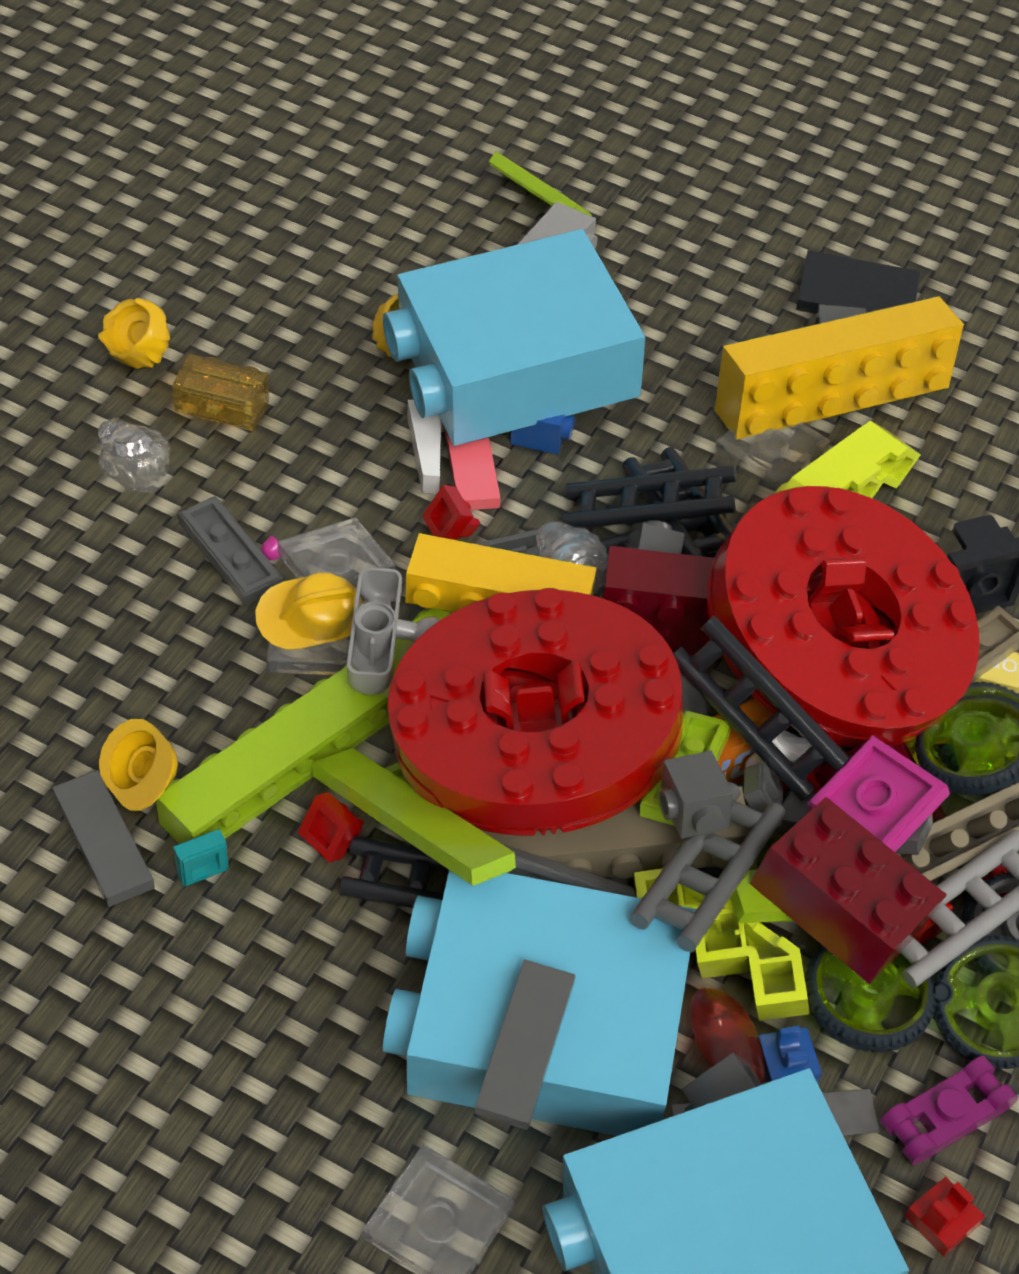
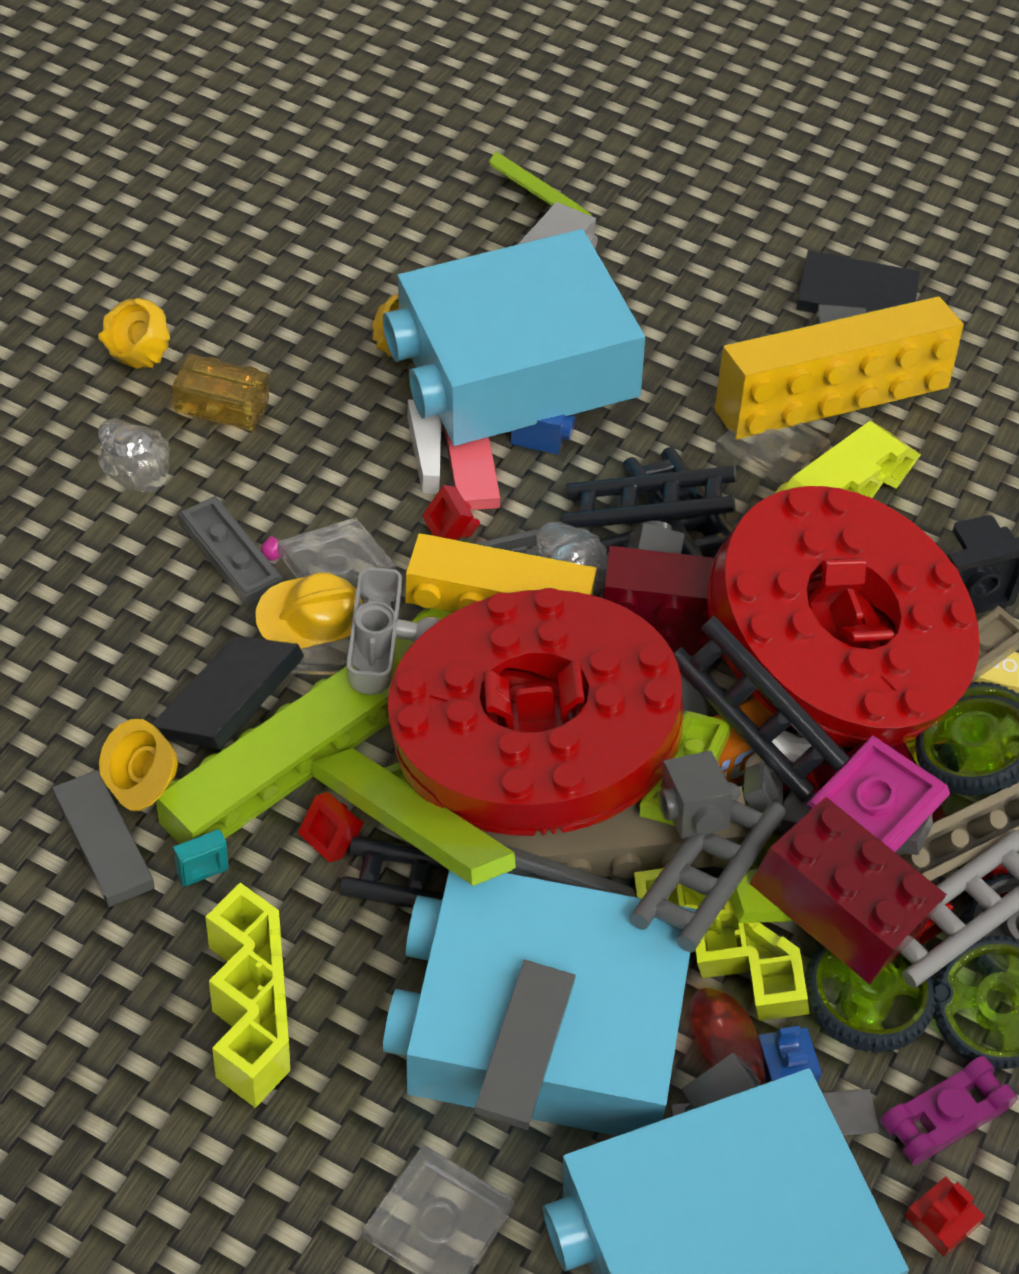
(228, 691): none -> black tile
(249, 995): none -> neon yellow brick

